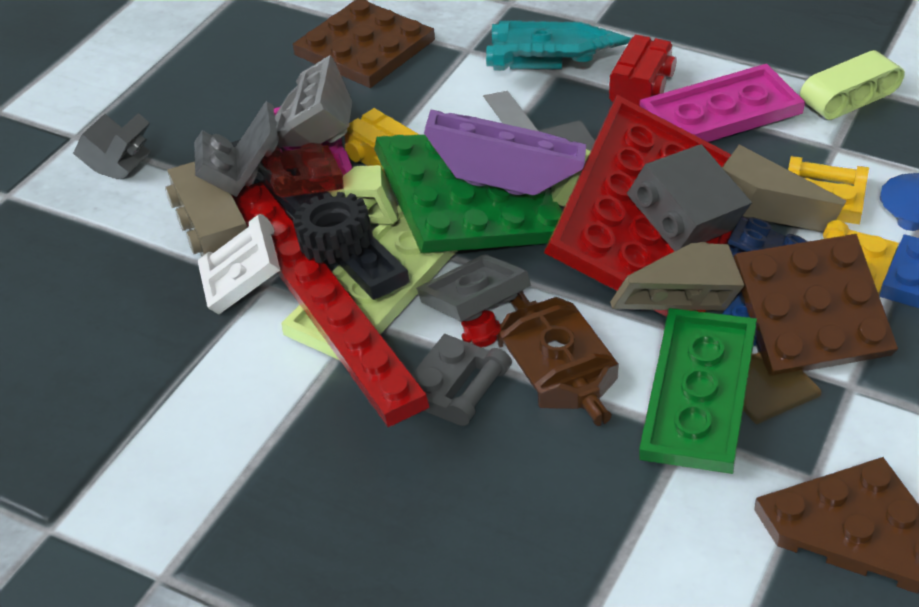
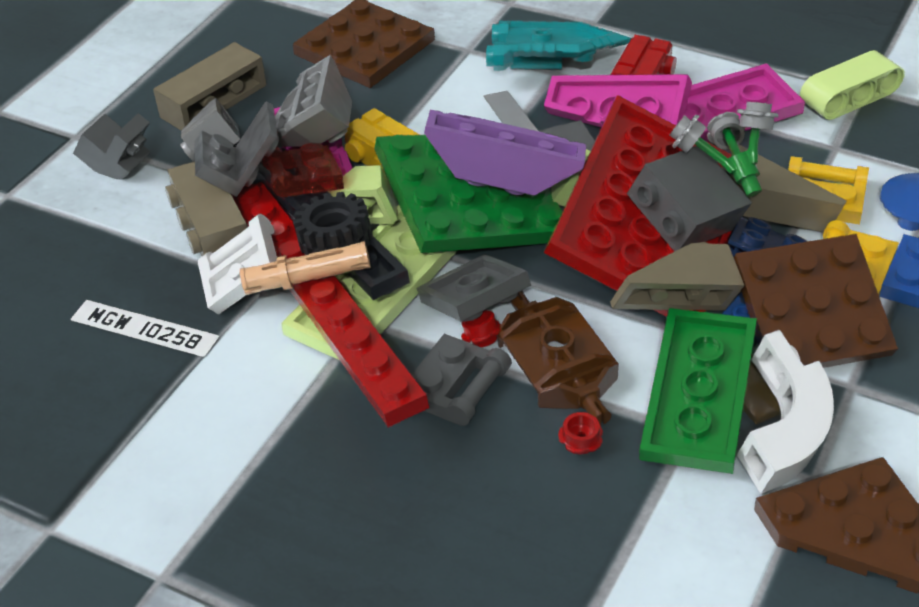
(145, 328): none -> white sticker
(213, 120): none -> light grey slope
(225, 75): none -> dark tan brick
(299, 269): none -> light nougat pin
(581, 433): none -> red plate
(591, 96): none -> dark pink wing
(727, 133): none -> plant
(806, 403): none -> white arch

